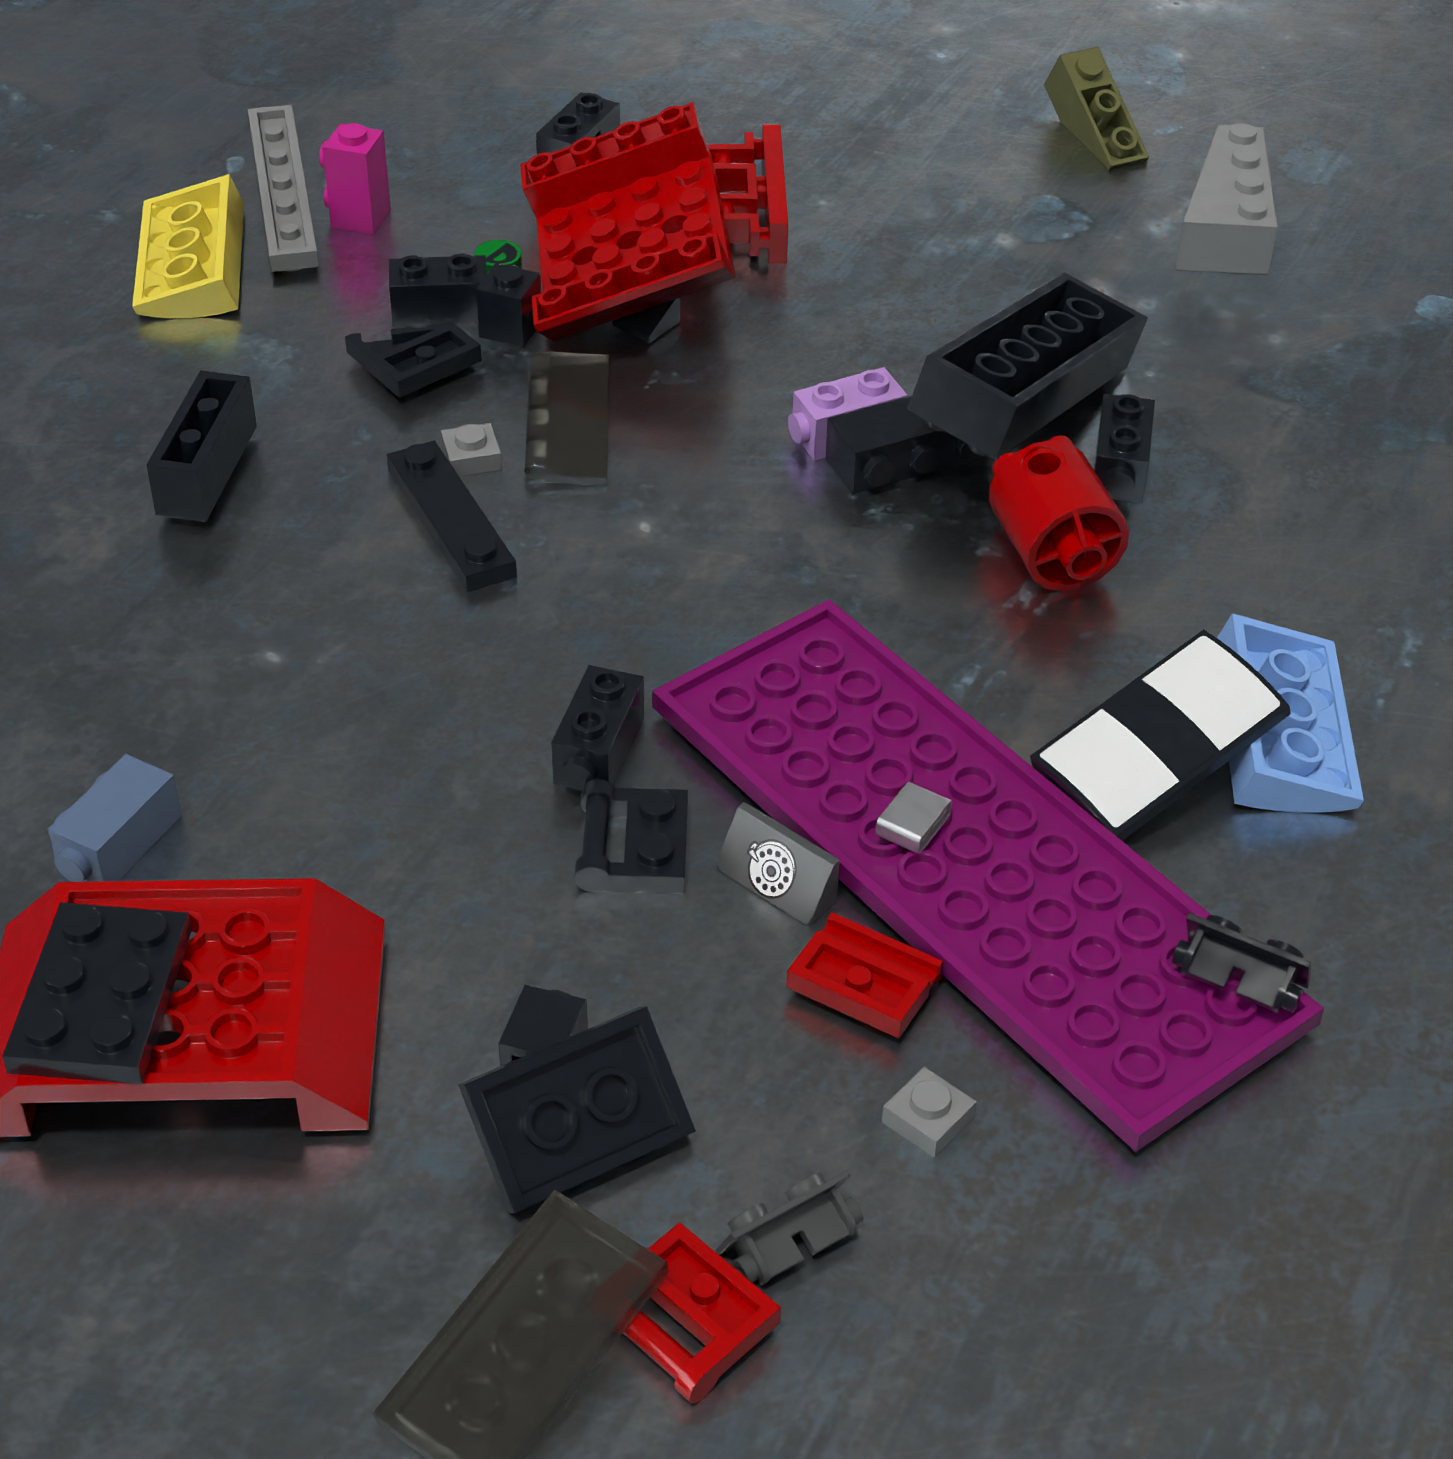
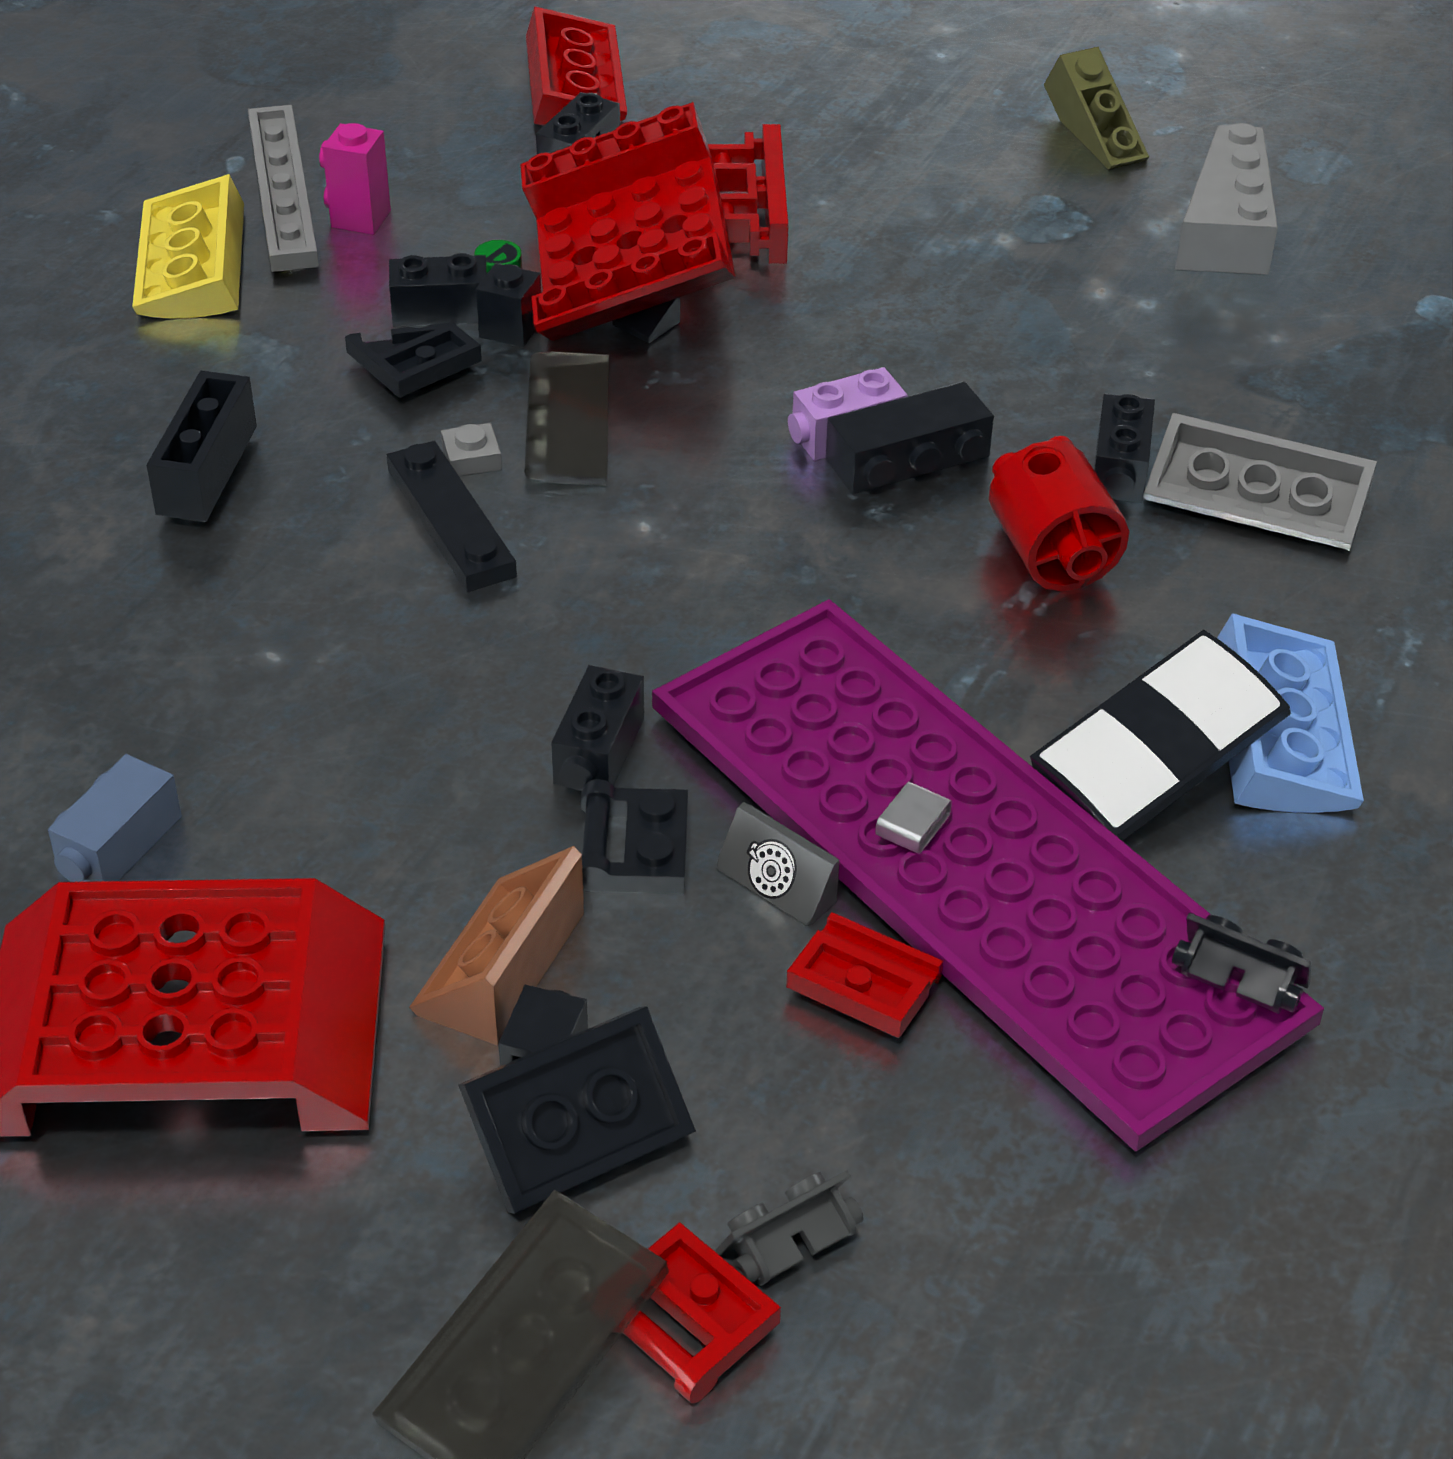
(98, 994): black plate -> none
(505, 947): none -> nougat slope
(569, 58): none -> red slope
(929, 1112): light grey plate -> none
(1026, 365): black brick -> none
(1261, 481): none -> light grey slope

